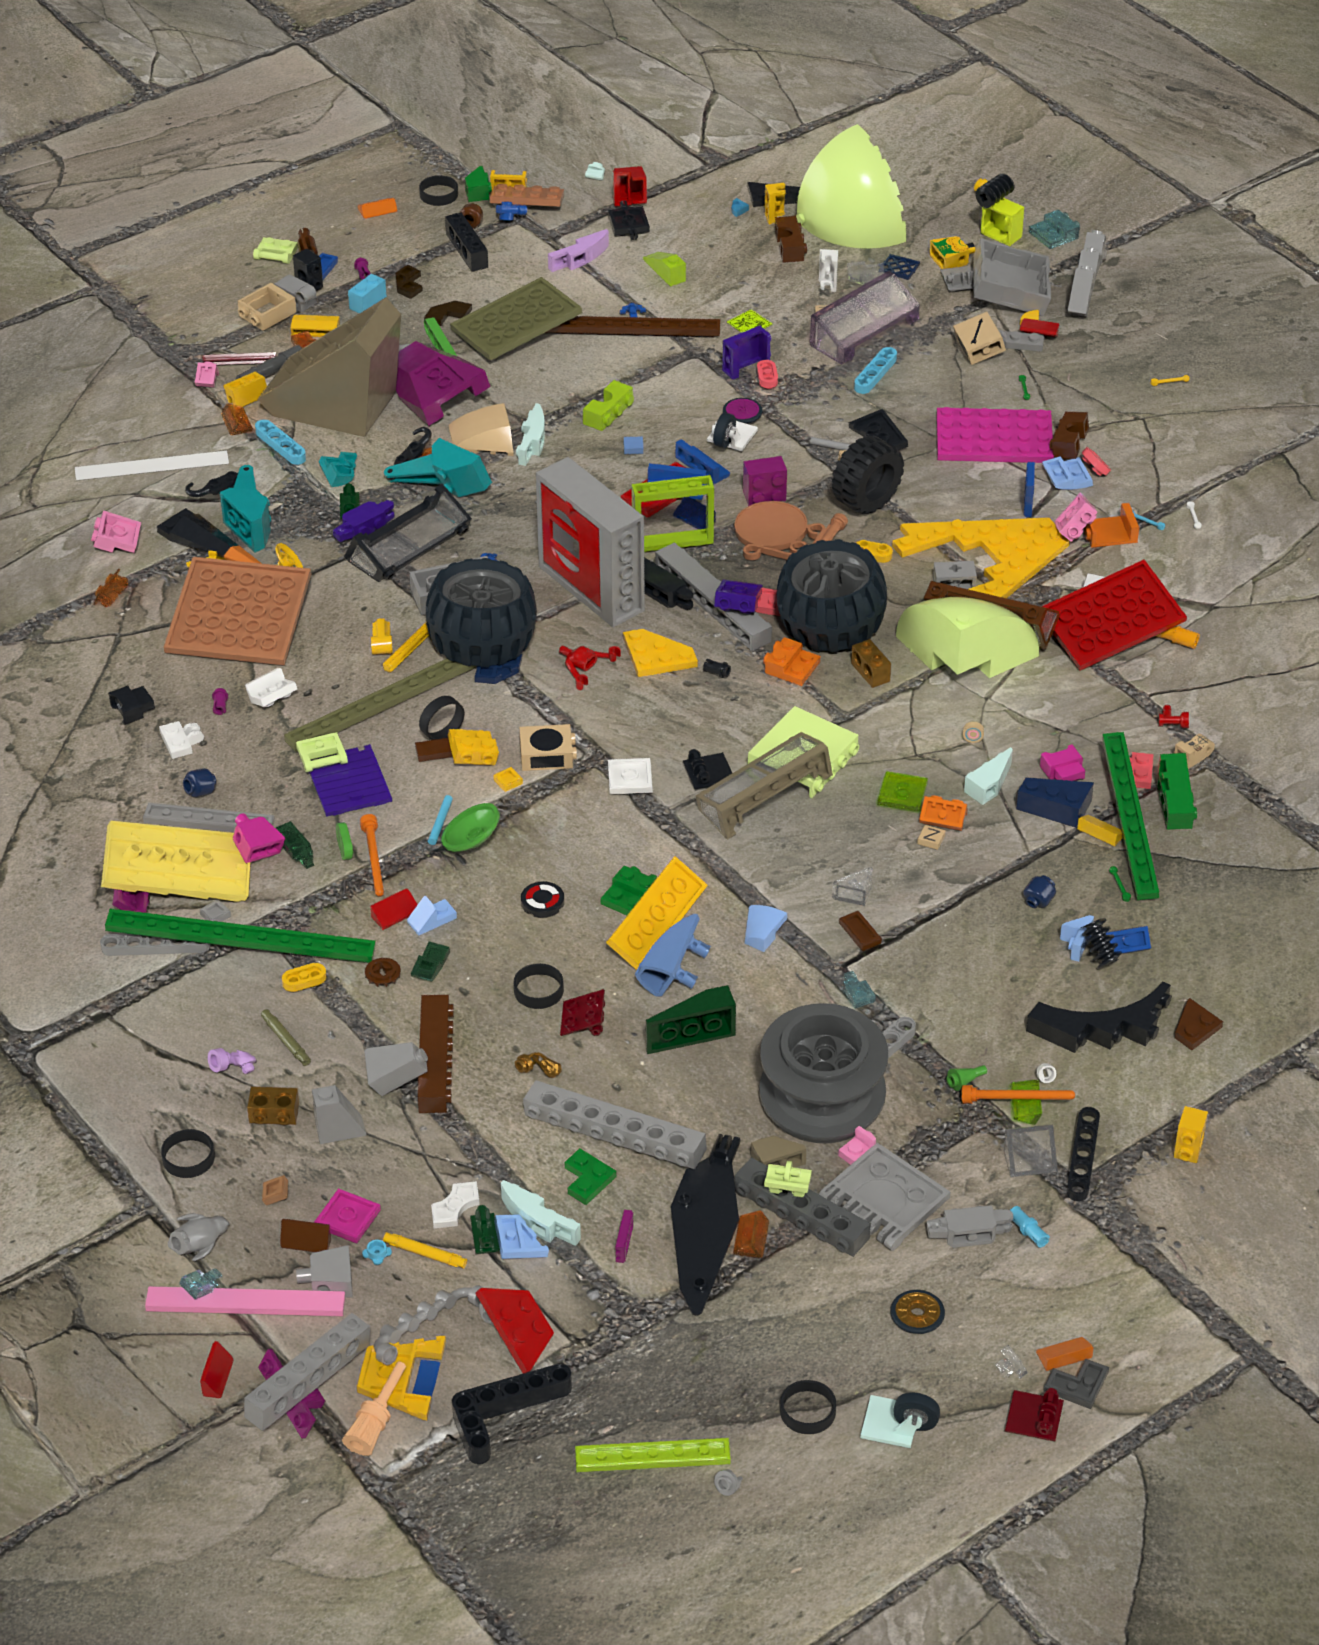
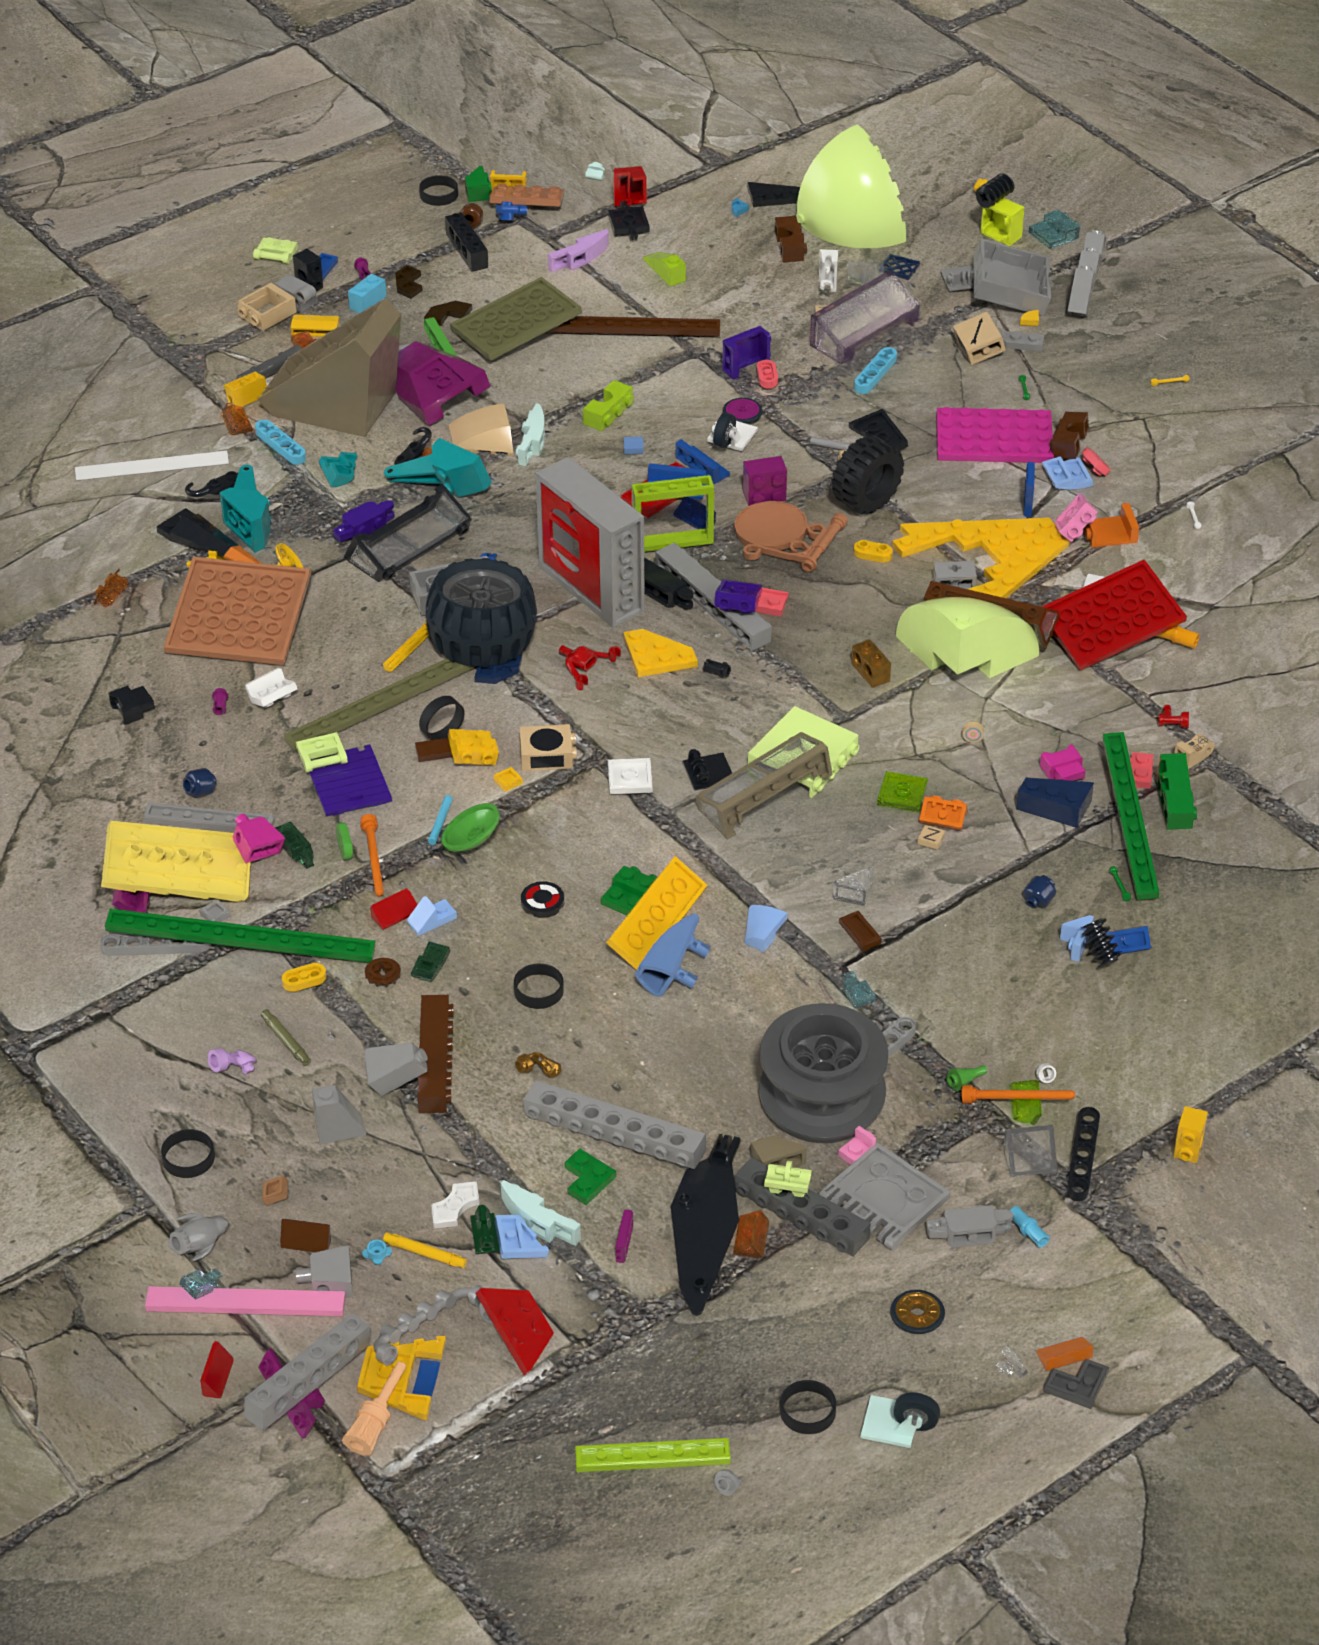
(115, 532): bright pink plate -> none
(179, 739): white hinge -> none
(206, 374): bright pink bracket -> none
(238, 359): axle -> none
(273, 1105): pearl gold brick -> none
(306, 241): reddish brown arm -> none
(348, 499): dark green hinge -> none
(348, 1215): dark pink plate -> none
(377, 208): orange slope -> none
(381, 640): yellow piece -> none
(501, 1397): black beam -> none
(583, 1013): dark red hinge -> none
(632, 309): blue piece -> none
(693, 1021): dark green slope -> none
(748, 321): clear neon green sticker -> none
(774, 201): yellow hinge -> none
(790, 661): orange plate -> none
(831, 595): black wheel -> none
(950, 252): yellow torso -> none
(988, 779): light aqua slope -> none
(1035, 1414): dark red hinge -> none
(1040, 327): red slope -> none
(1100, 829): yellow slope -> none
(1105, 1028): black arch -> none
(1161, 526): medium azure hinge -> none
(1196, 1025): reddish brown wing -> none

